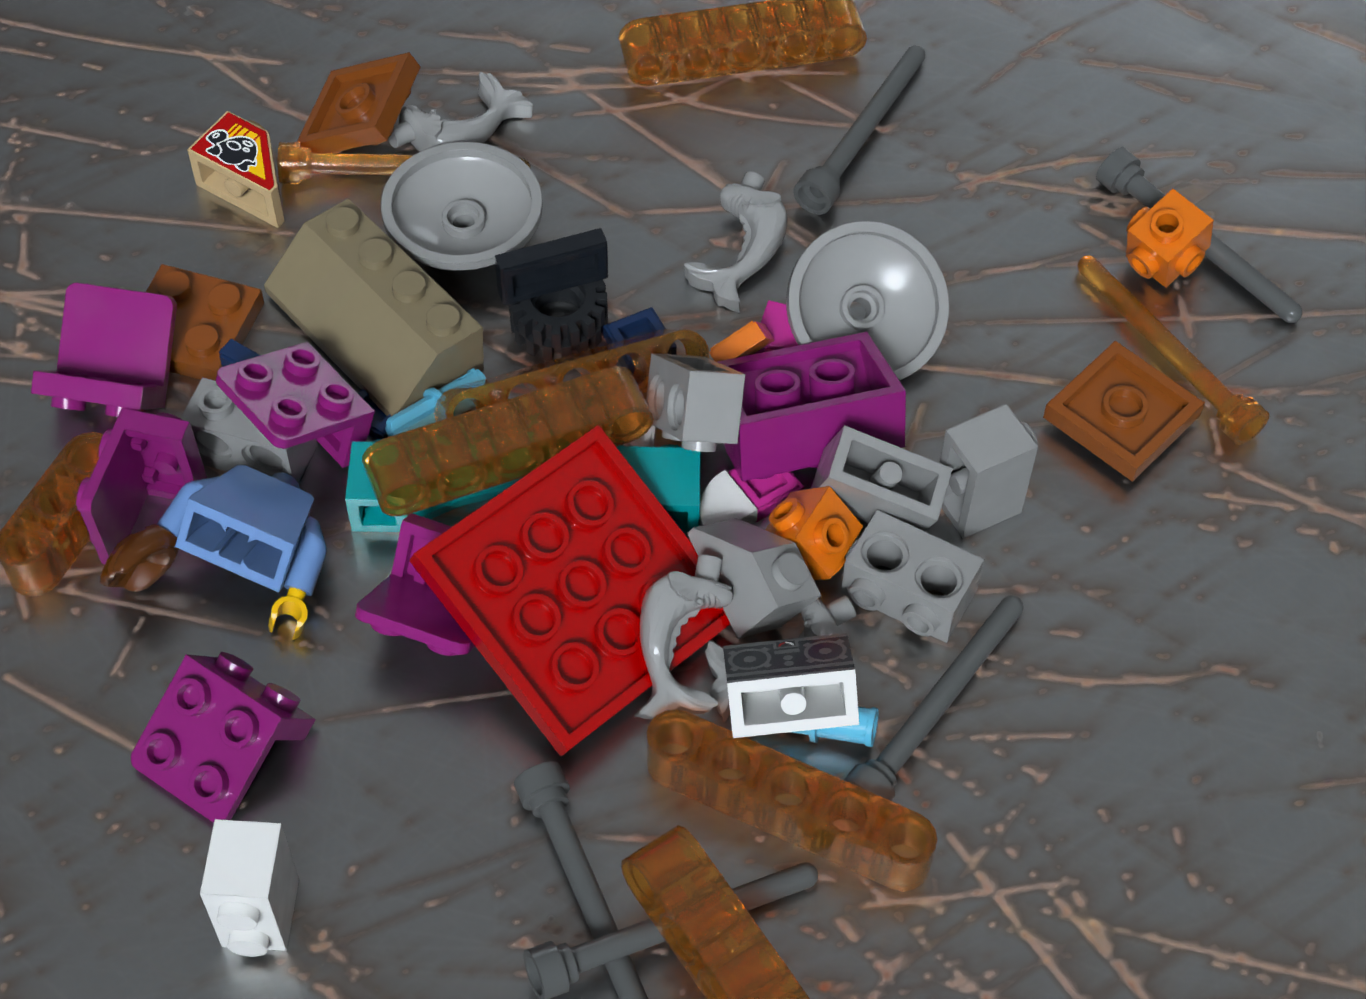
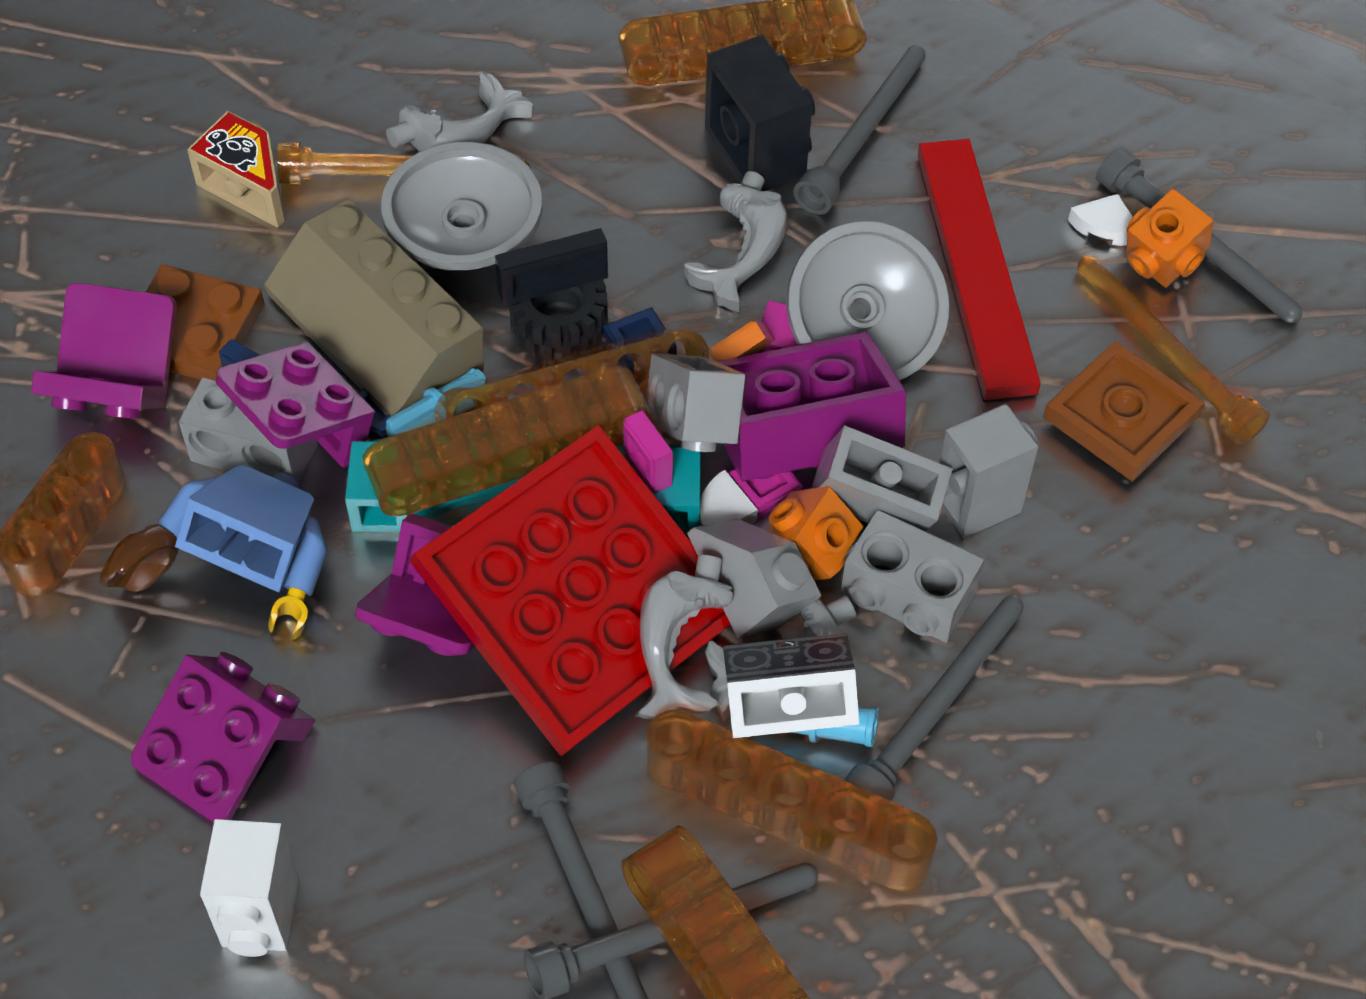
(136, 459): magenta bracket -> none
(359, 104): dark orange plate -> none
(647, 452): none -> dark pink tile
(758, 112): none -> black brick
(978, 270): none -> red tile
(1103, 218): none -> white tile

